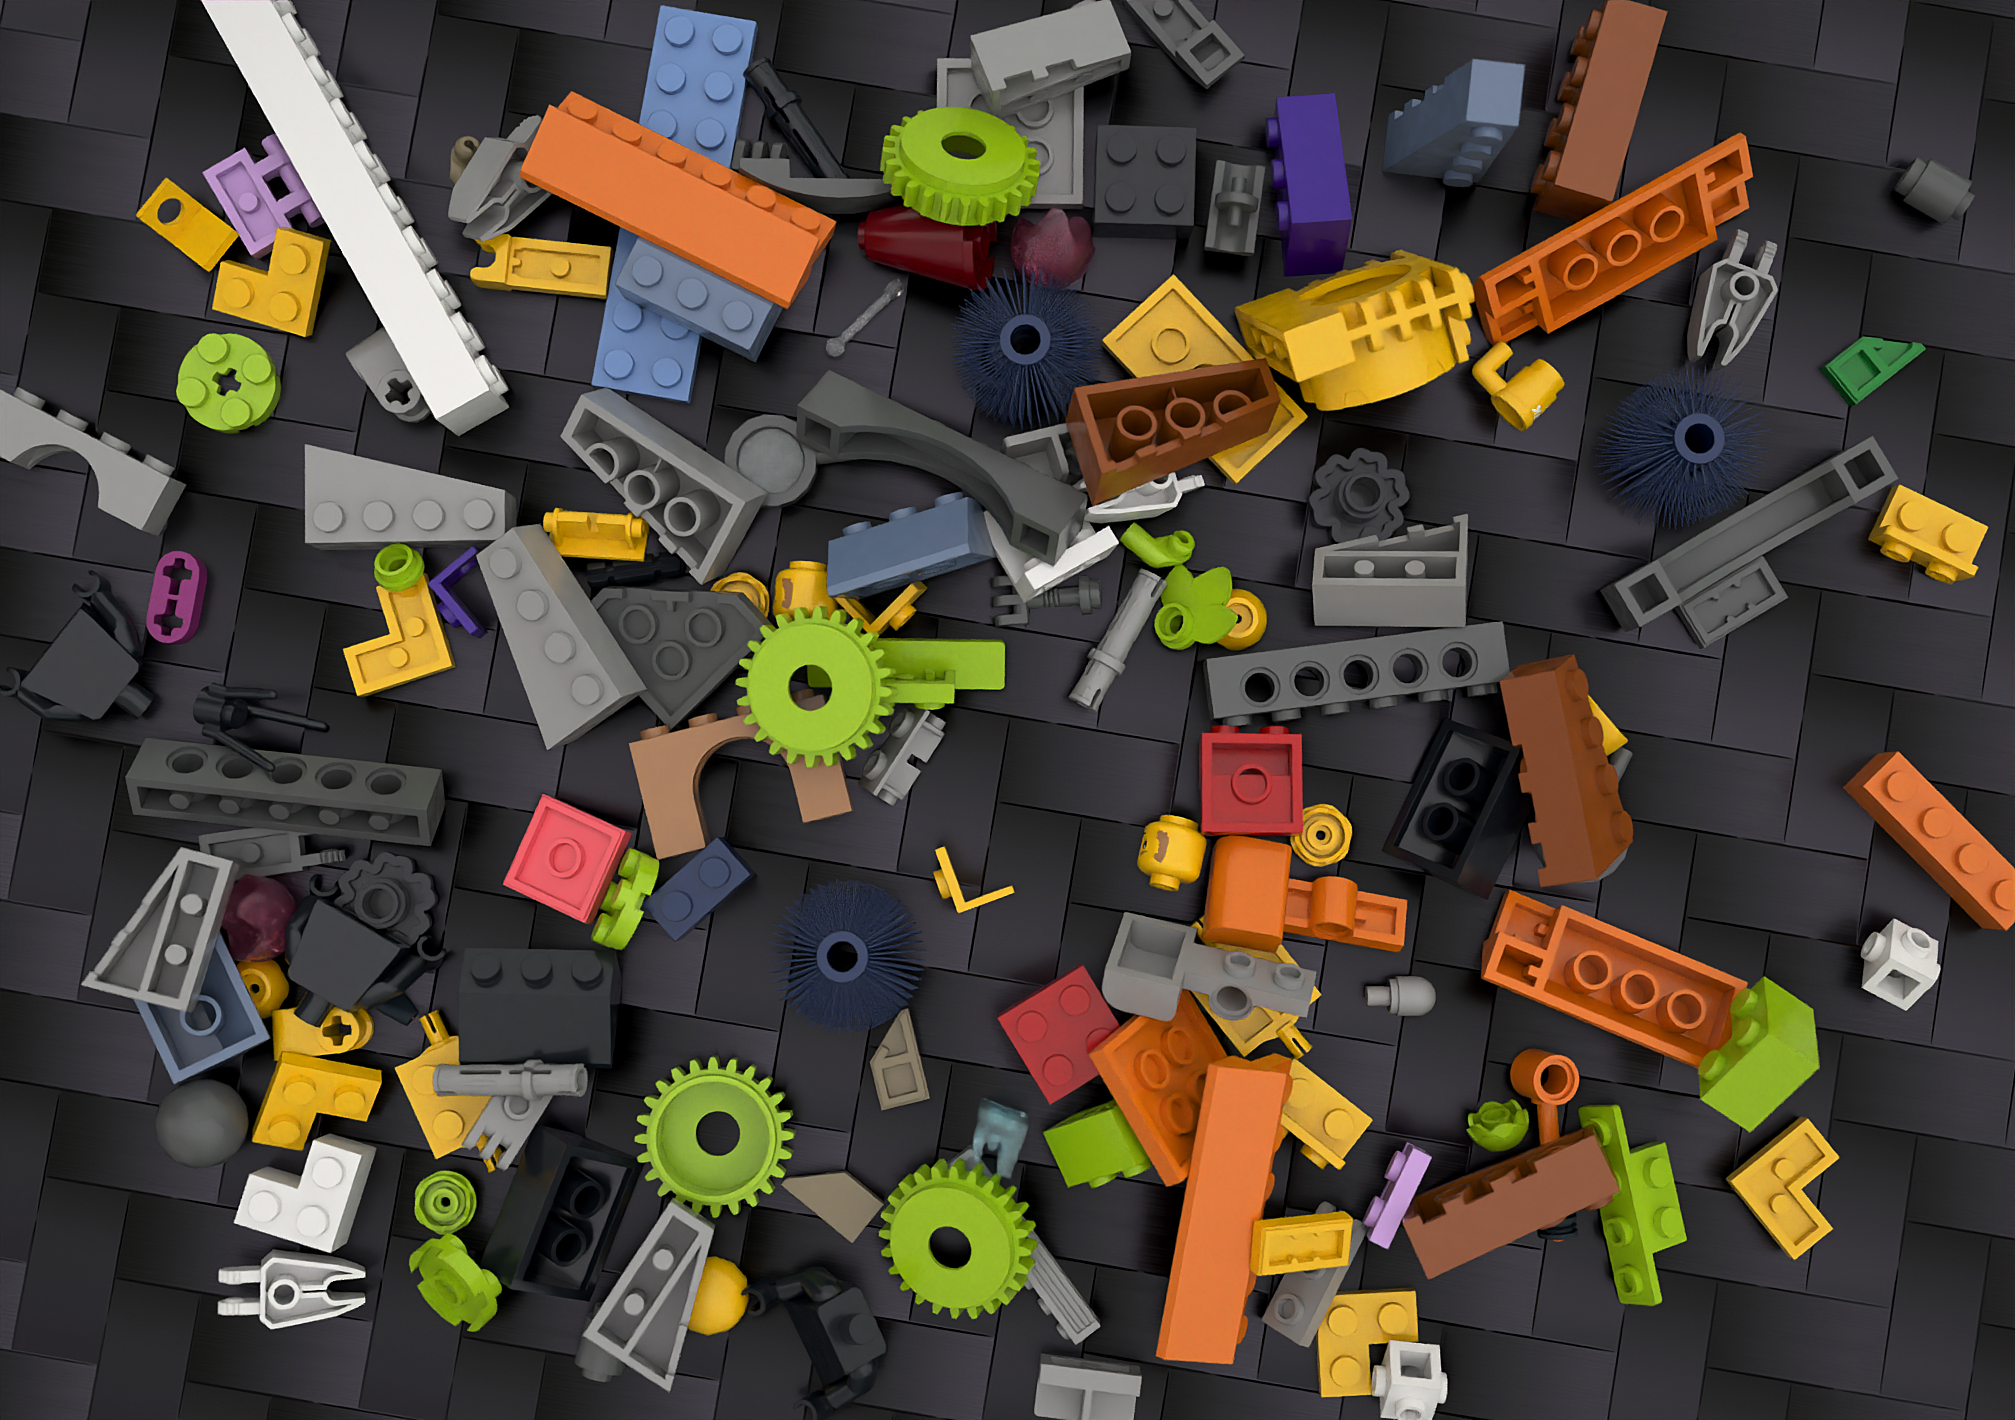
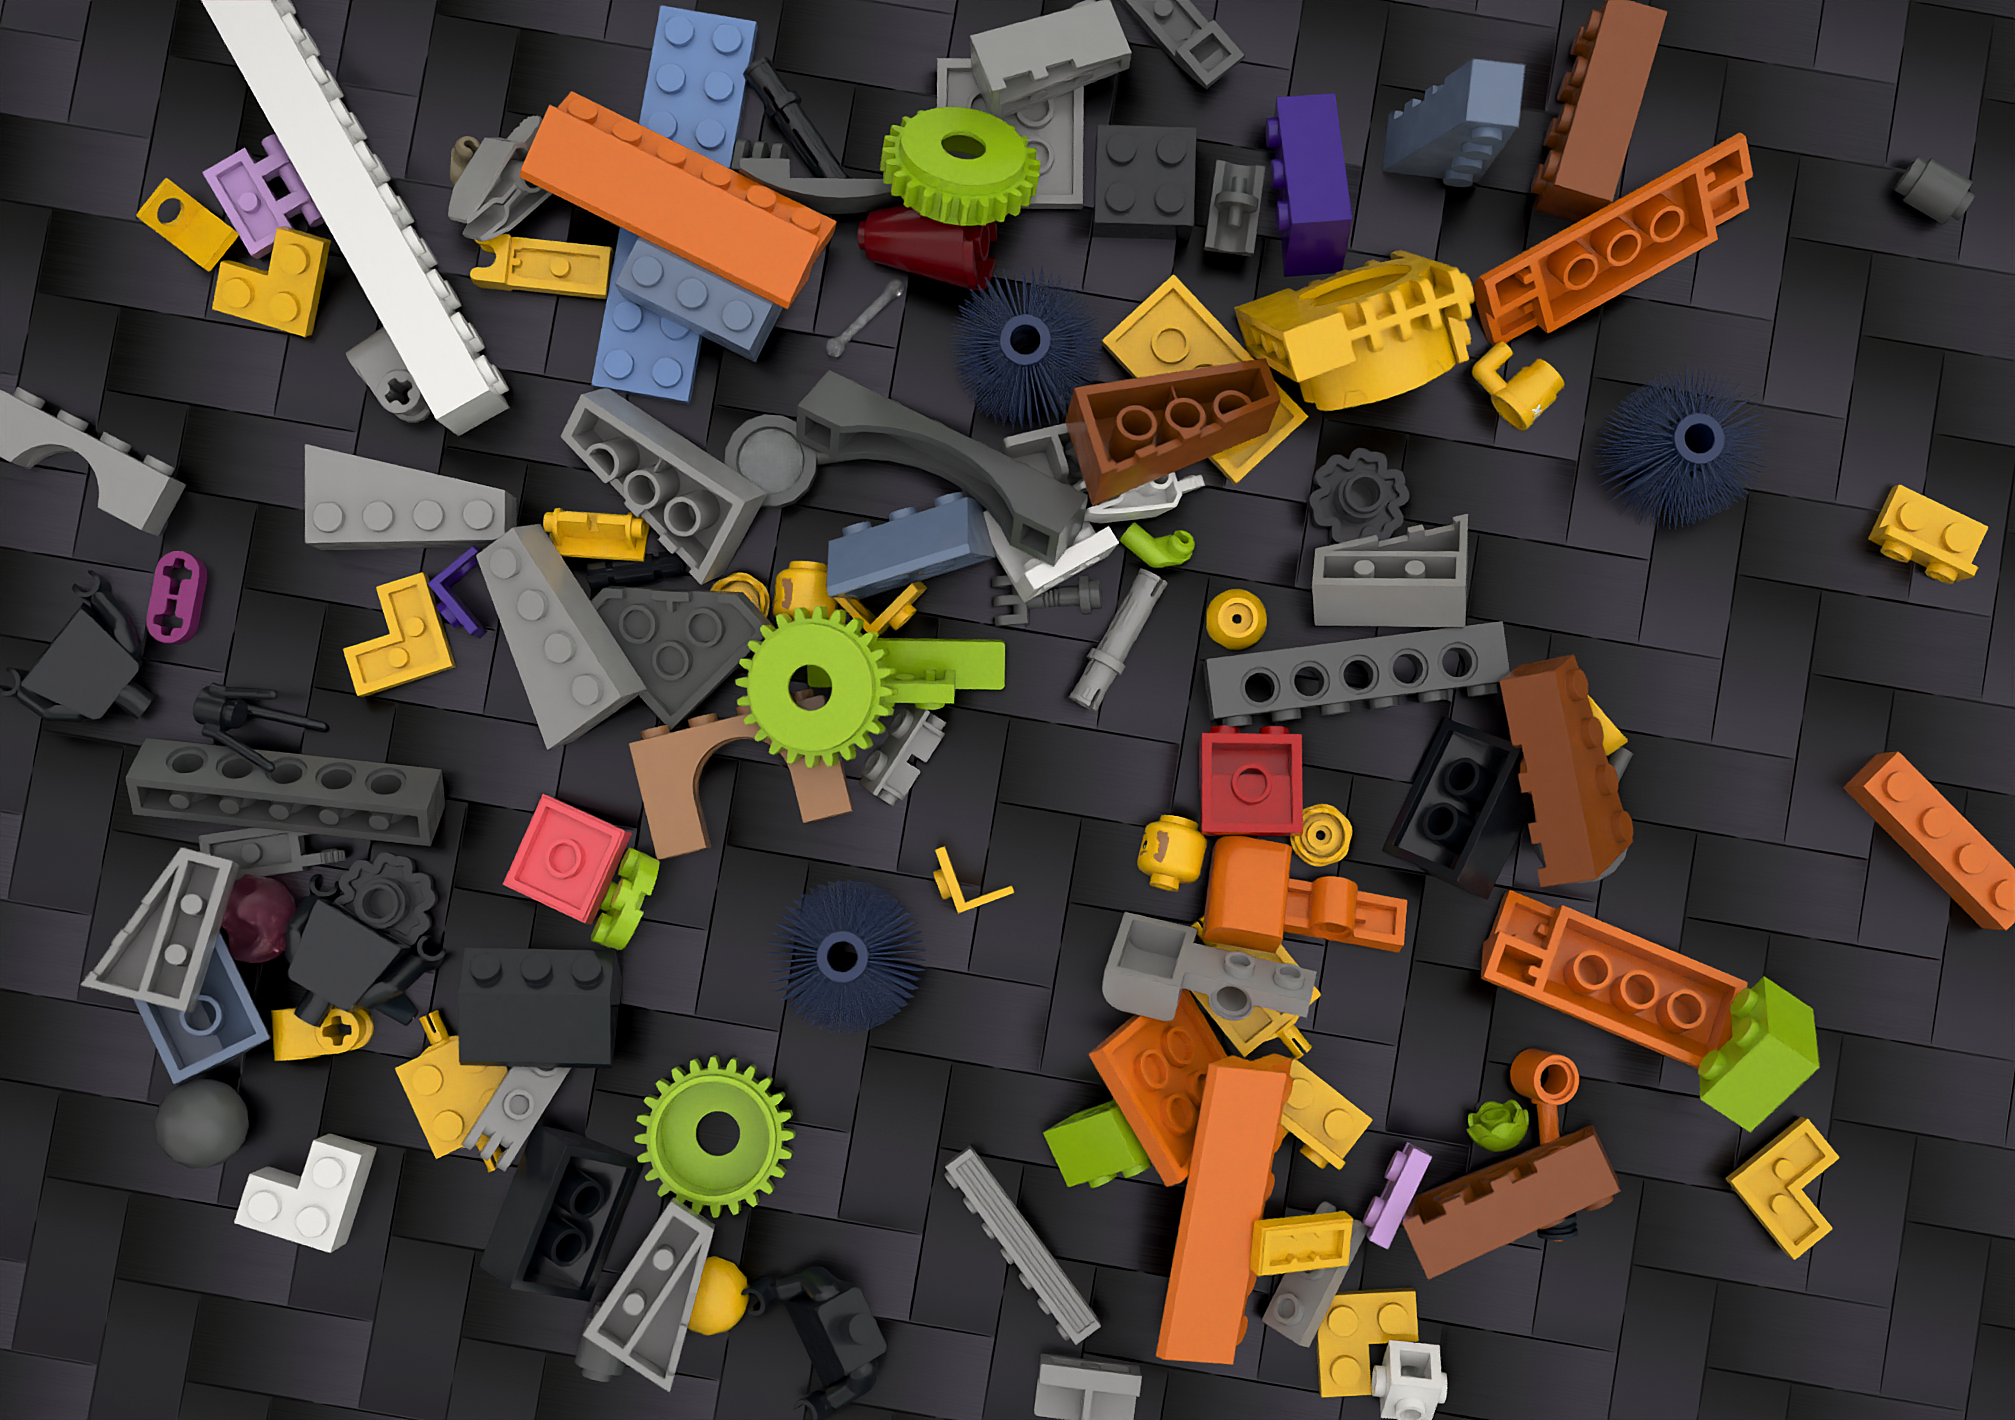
(215, 357): lime plate -> none
(271, 983): yellow plate -> none
(293, 1288): white hinge -> none
(309, 1086): yellow plate -> none
(398, 567): lime plate -> none
(429, 1206): lime plate -> none
(455, 1282): lime plate -> none
(528, 1080): light grey pin -> none
(699, 888): dark blue brick -> none
(837, 1200): dark tan tile -> none
(899, 1066): dark tan tile -> none
(979, 1210): lime gear -> none
(1002, 1126): clear light blue hinge -> none
(1055, 245): clear pink cap -> none
(1058, 1030): red brick -> none
(1198, 604): lime plate -> none
(1403, 996): light grey cylinder -> none
(1643, 1213): lime bracket -> none
(1731, 301): light grey hinge -> none
(1731, 602): dark grey plate -> none
(1748, 534): dark grey arch -> none
(1867, 366): green tile -> none
(1899, 964): white brick -> none

